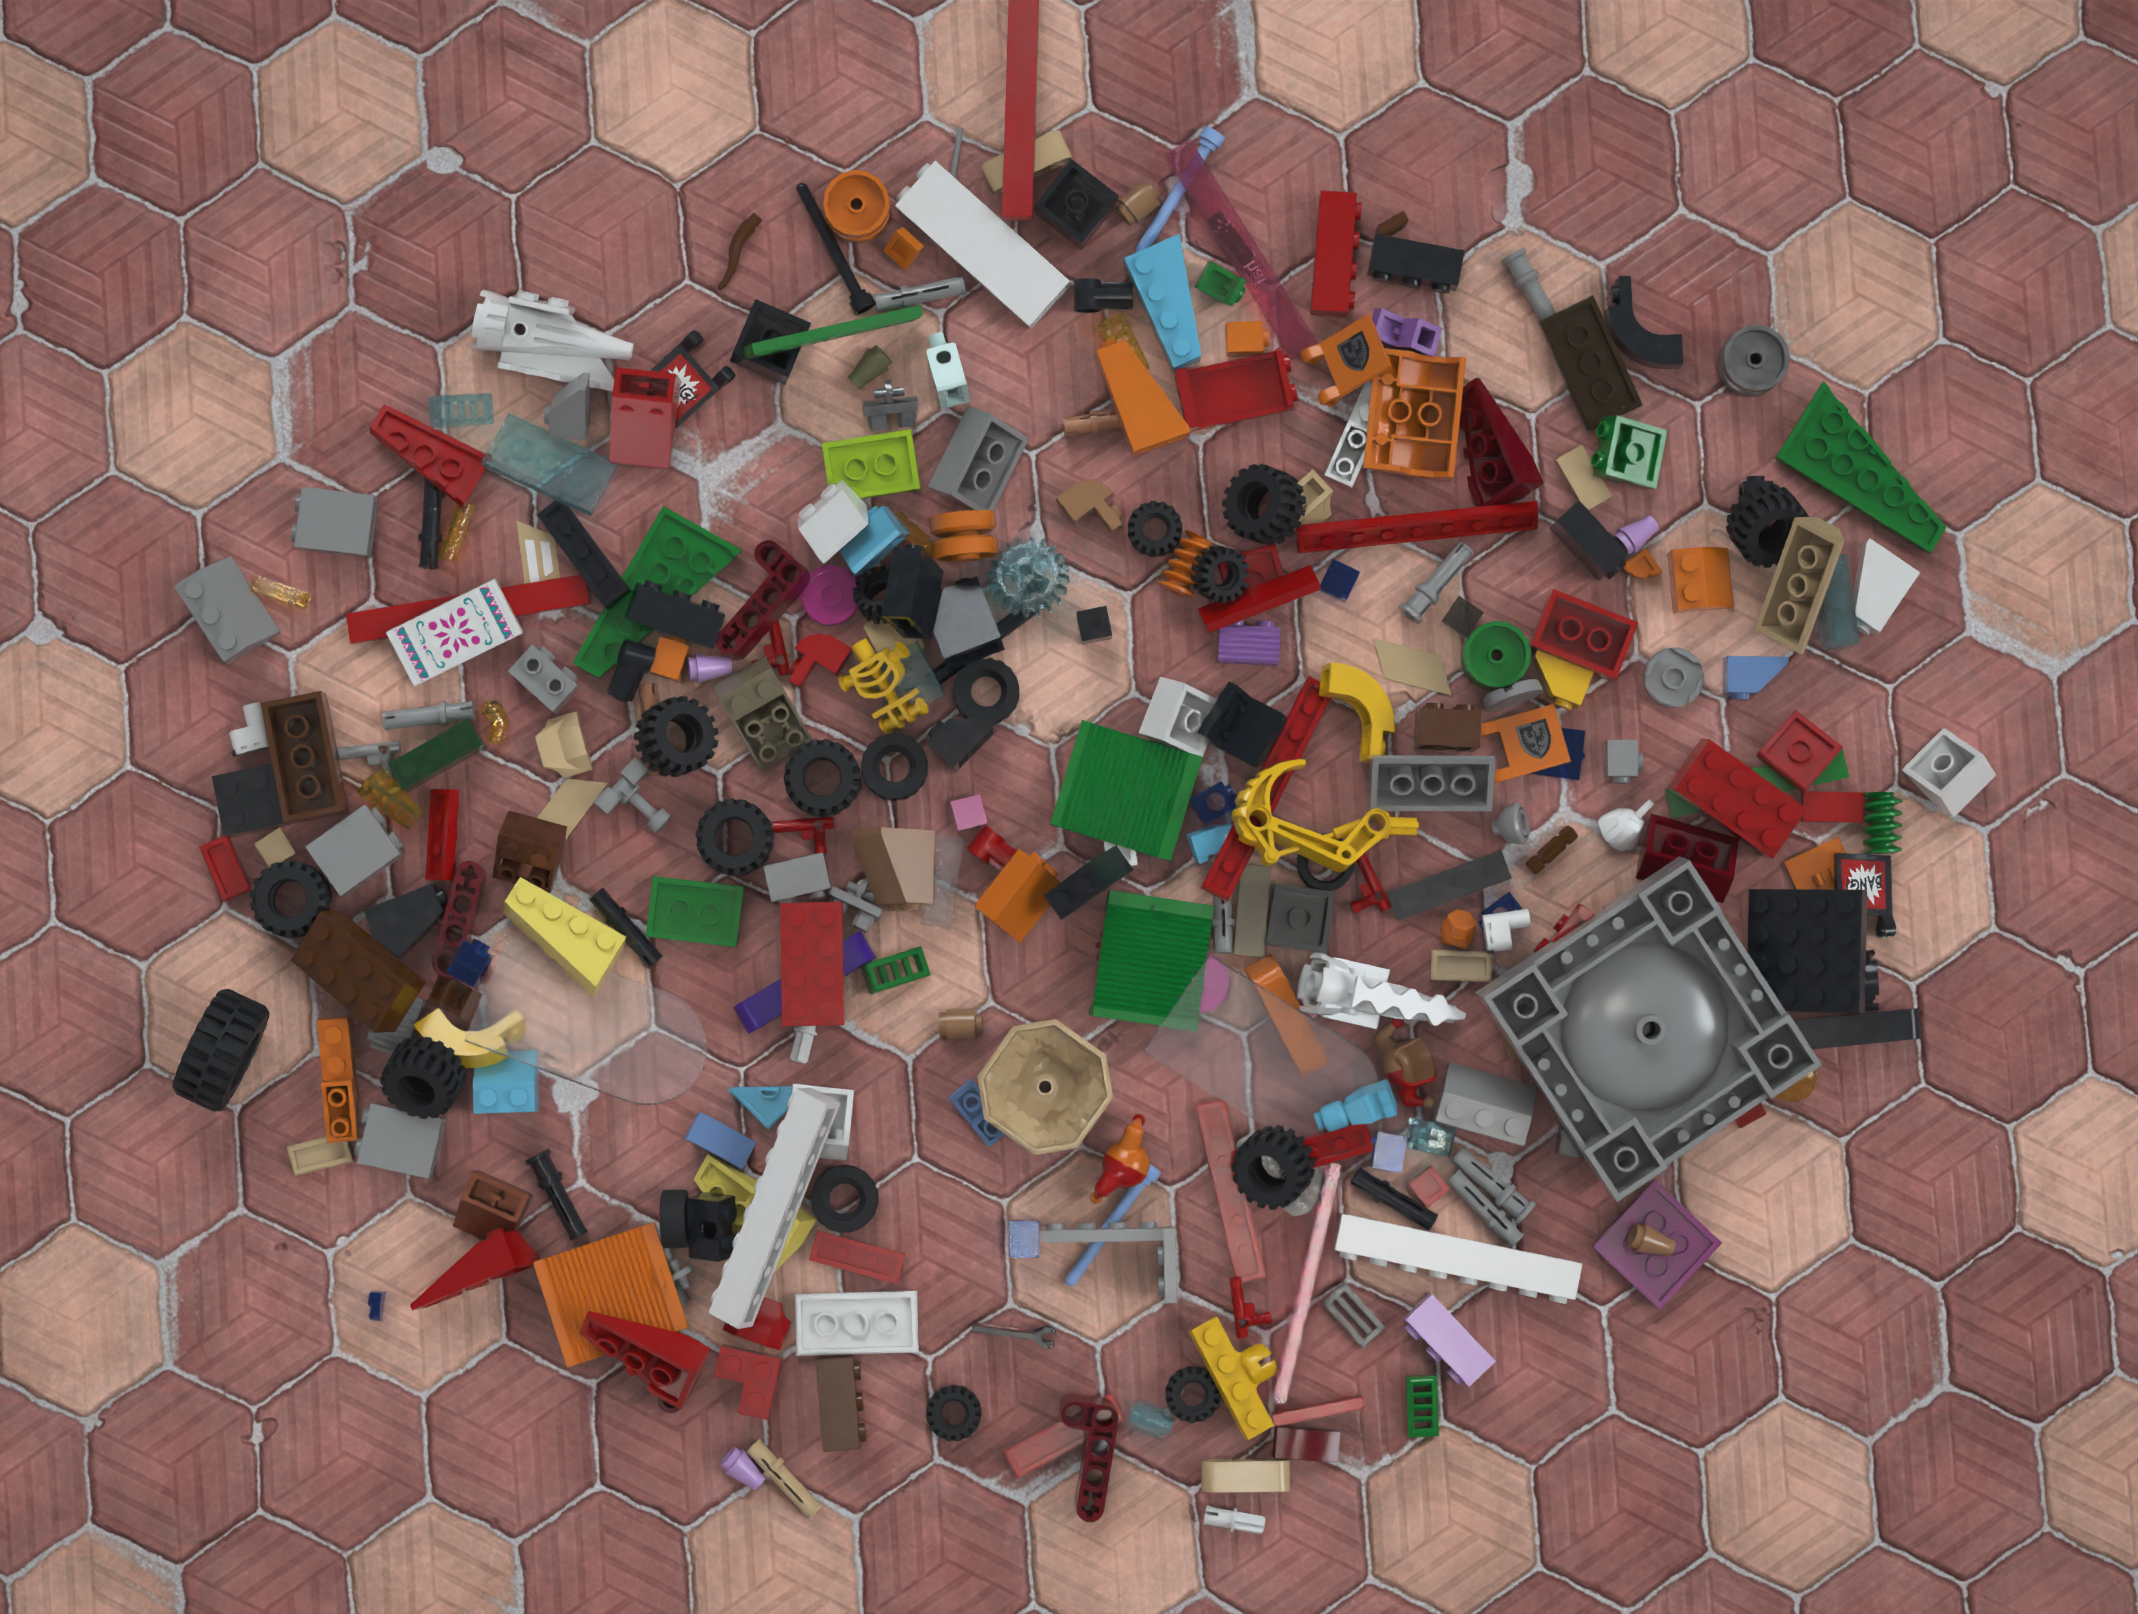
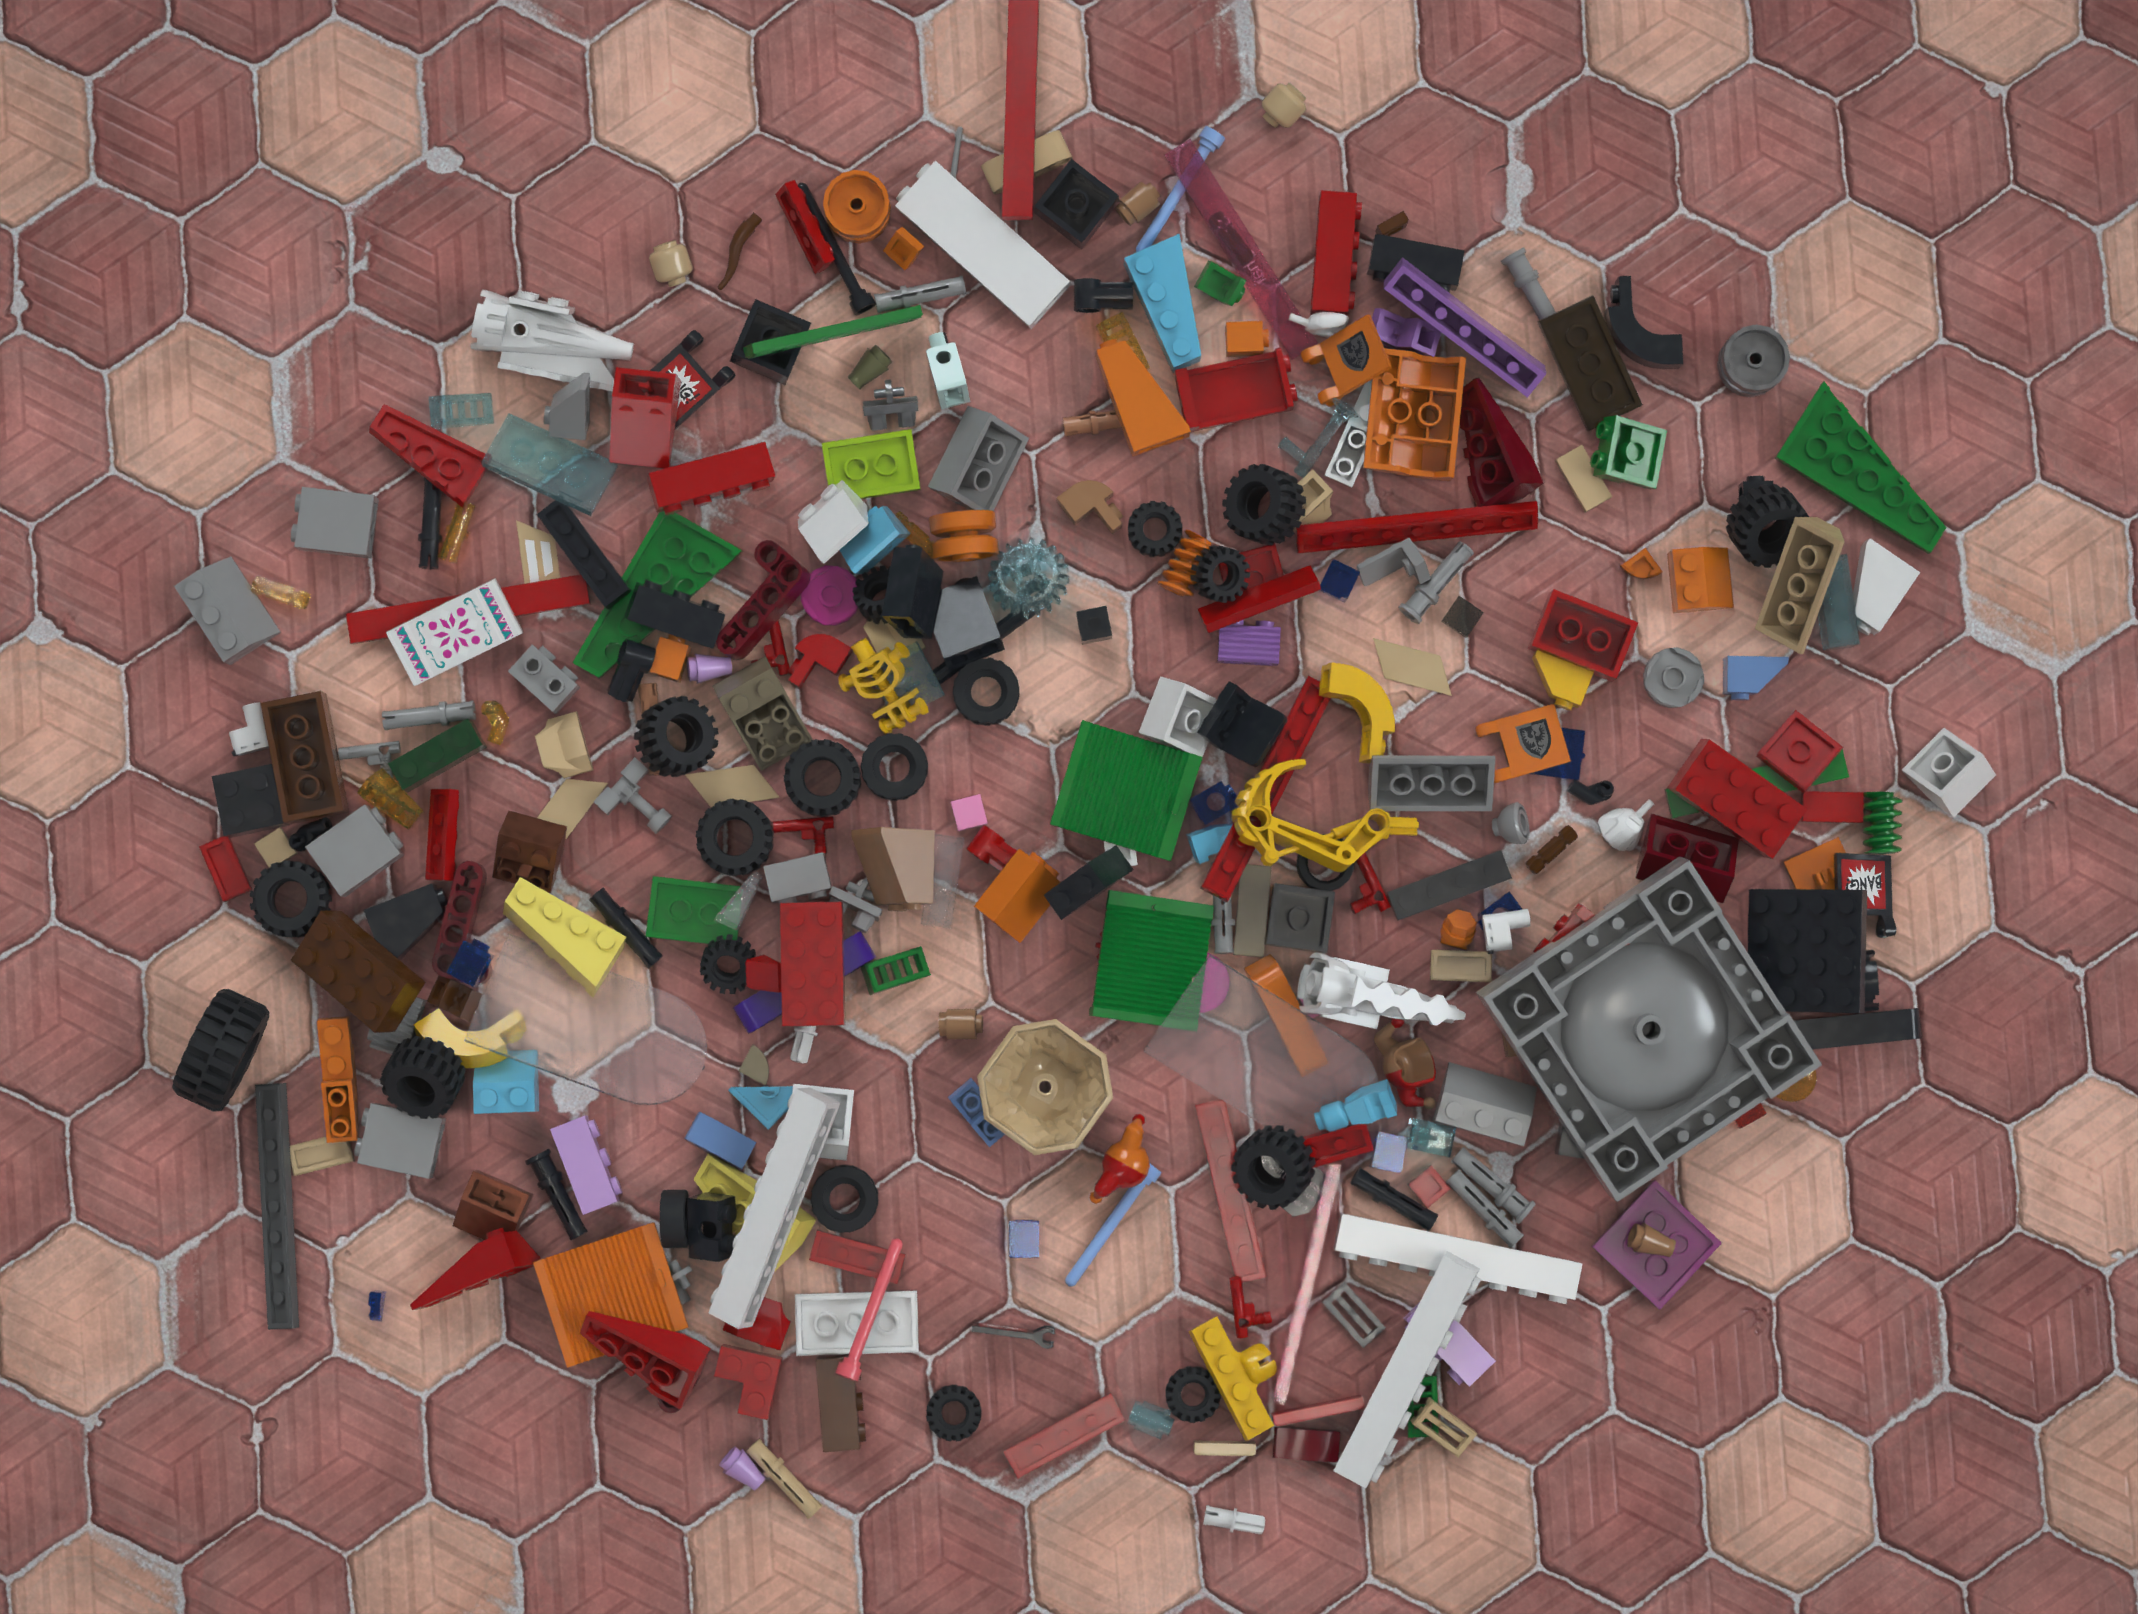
(277, 1206): none -> dark grey tile
(308, 833): none -> black arm
(586, 1164): none -> lavender brick
(670, 263): none -> tan head
(710, 478): none -> red brick
(725, 948): none -> black tyre
(732, 783): none -> tan sticker
(736, 908): none -> clear slope
(755, 1065): none -> dark tan tile
(763, 974): none -> red slope
(805, 226): none -> red plate
(851, 1366): none -> coral piece
(960, 739): black slope -> none
(1092, 1459): dark red beam -> none
(1117, 1233): light grey bracket -> none
(1224, 1448): none -> tan tile
(1245, 1475): tan beam -> none
(1283, 105): none -> tan head
(1307, 460): none -> clear light blue piece
(1322, 323): none -> white piece
(1388, 561): none -> light grey bracket
(1406, 1370): none -> white brick
(1425, 1413): none -> tan tile
(1447, 728): reddish brown brick -> none
(1464, 327): none -> medium lavender brick
(1500, 638): green wheel -> none
(1512, 696): light grey tile -> none
(1590, 542): black brick -> none
(1591, 794): none -> black arm
(1622, 760): light grey brick -> none
(1636, 534): lavender cone -> none

